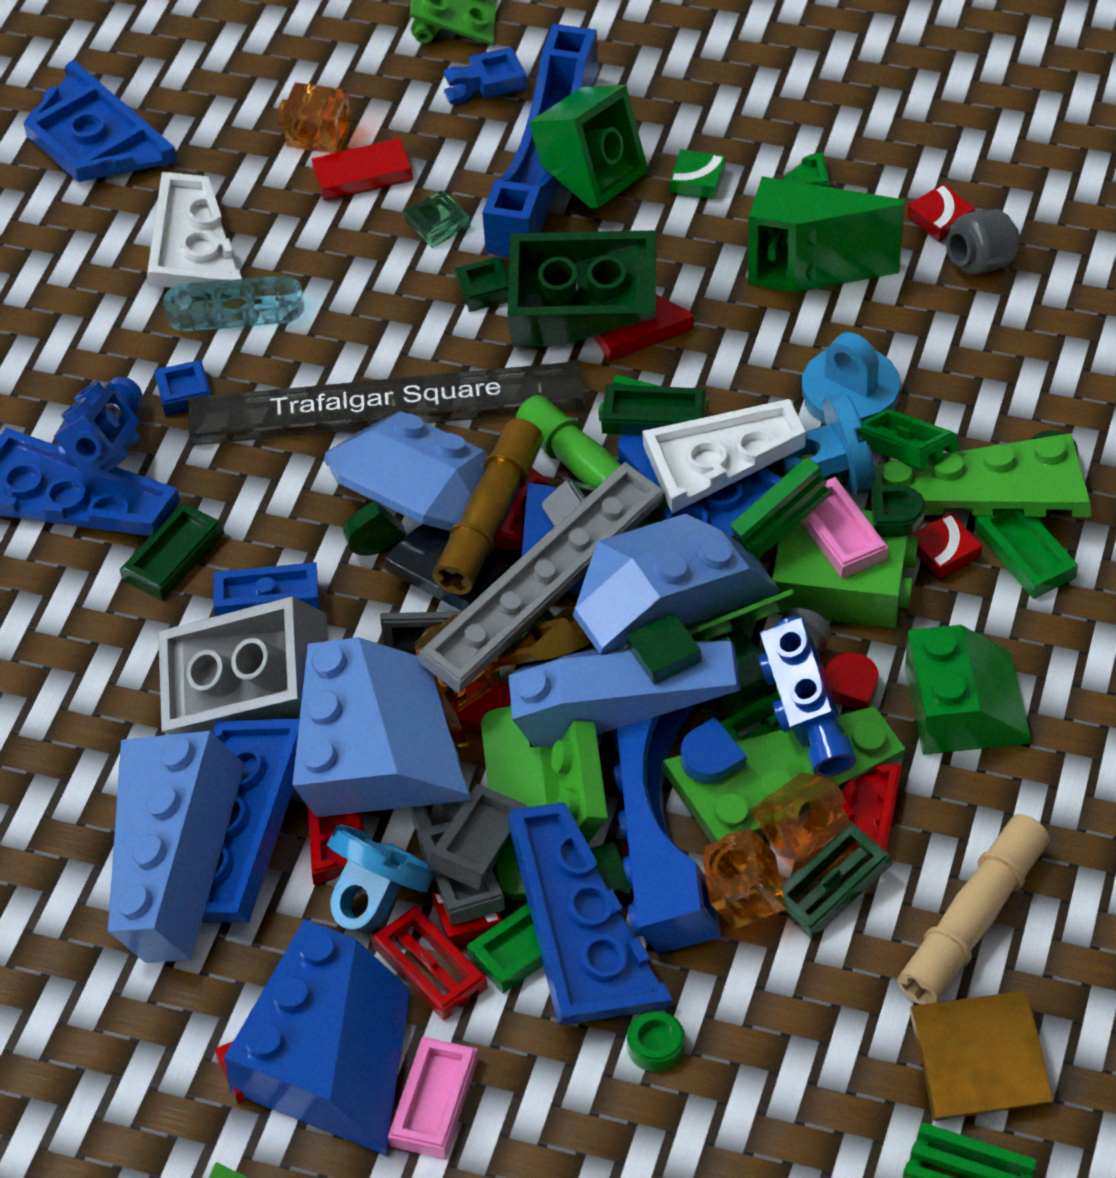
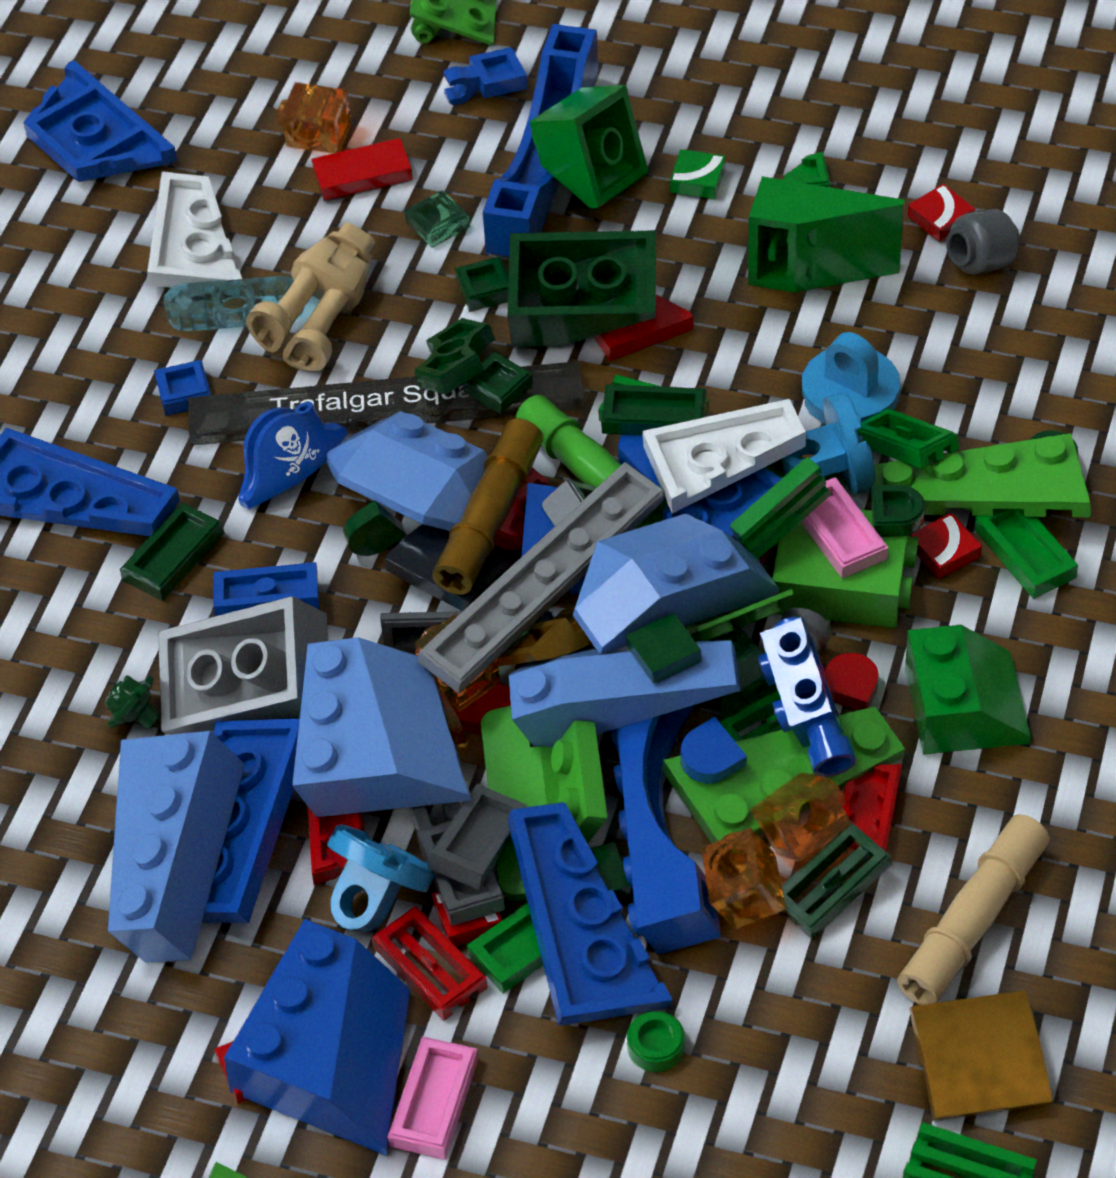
(98, 431): blue brick -> none
(130, 702): none -> dark green plant
(284, 450): none -> blue hat
(333, 273): none -> tan piece
(454, 356): none -> dark green tile
(499, 383): none -> dark green tile

